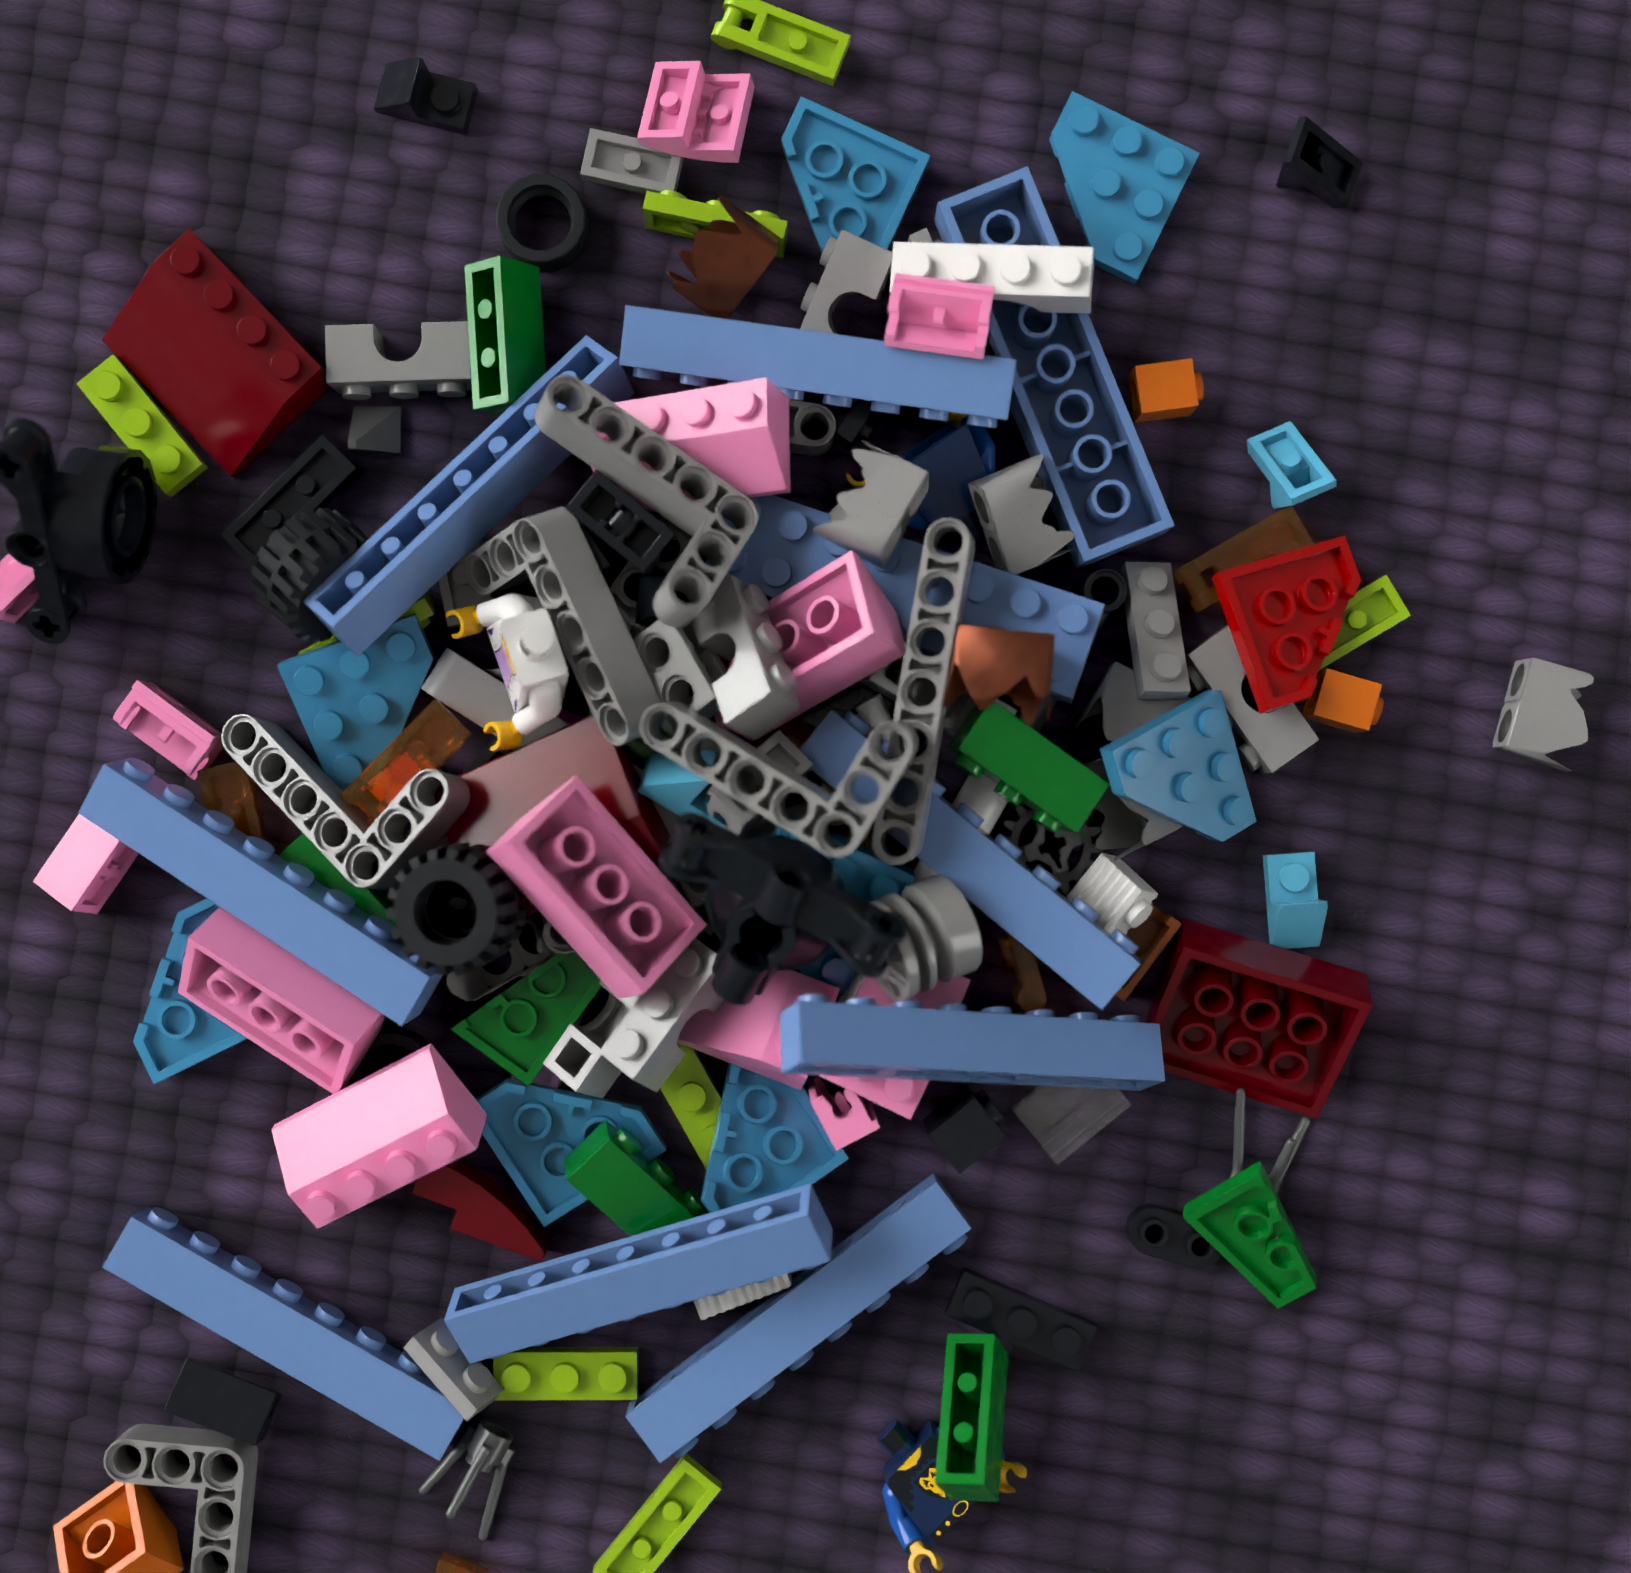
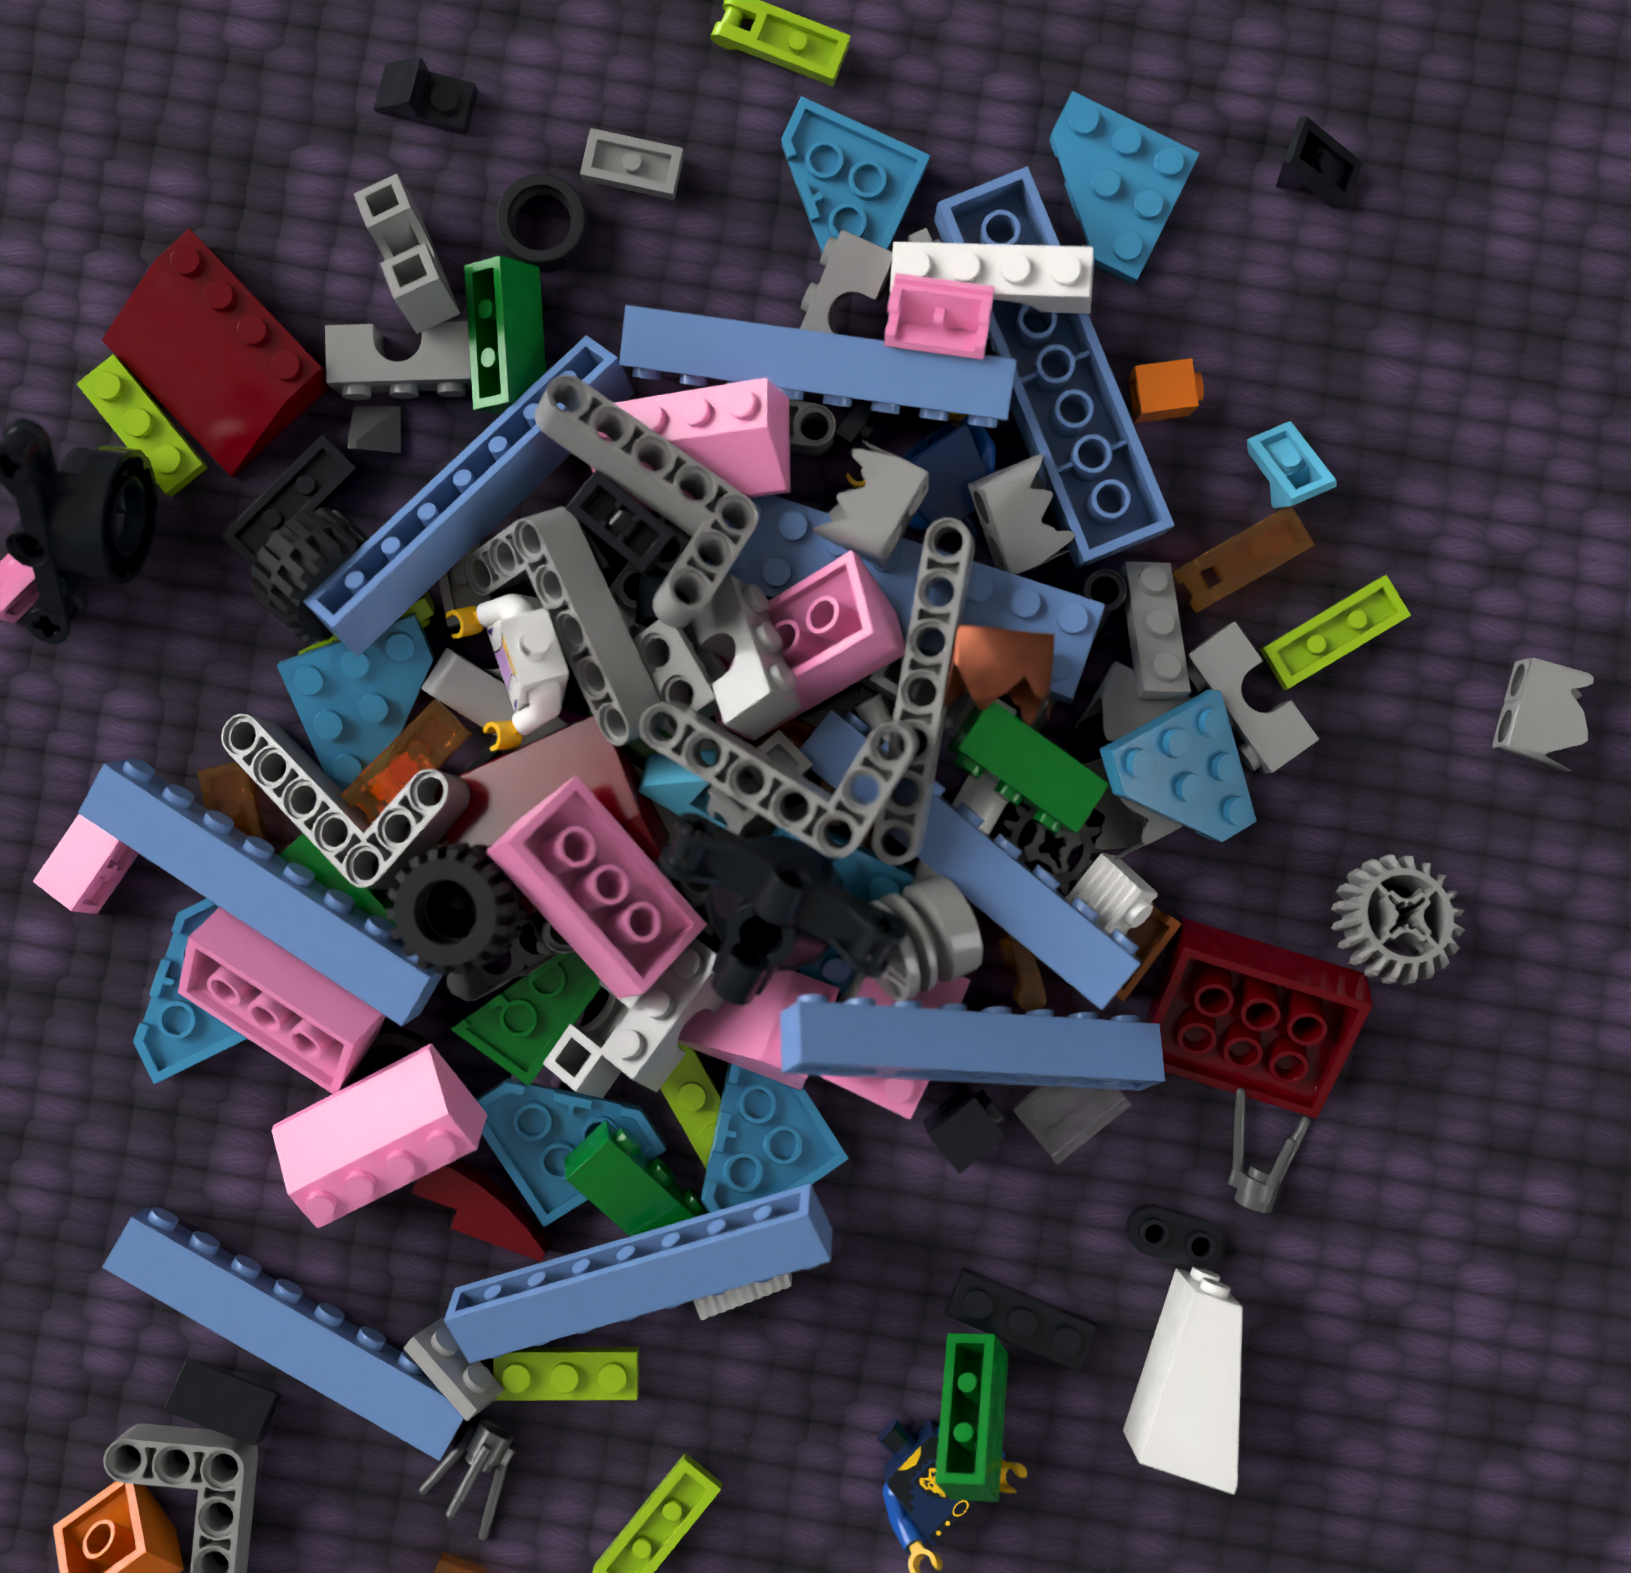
(169, 728): bright pink hinge -> none
(408, 253): none -> light grey arch
(679, 216): lime plate -> none
(696, 112): bright pink slope -> none
(726, 262): copper piece -> none
(797, 1319): medium blue brick -> none
(843, 1115): bright pink hinge -> none
(1190, 1384): none -> white slope
(1254, 1234): green wing -> none
(1287, 616): red plate -> none
(1292, 900): medium azure slope -> none
(1344, 701): orange brick -> none
(1427, 941): none -> light grey gear

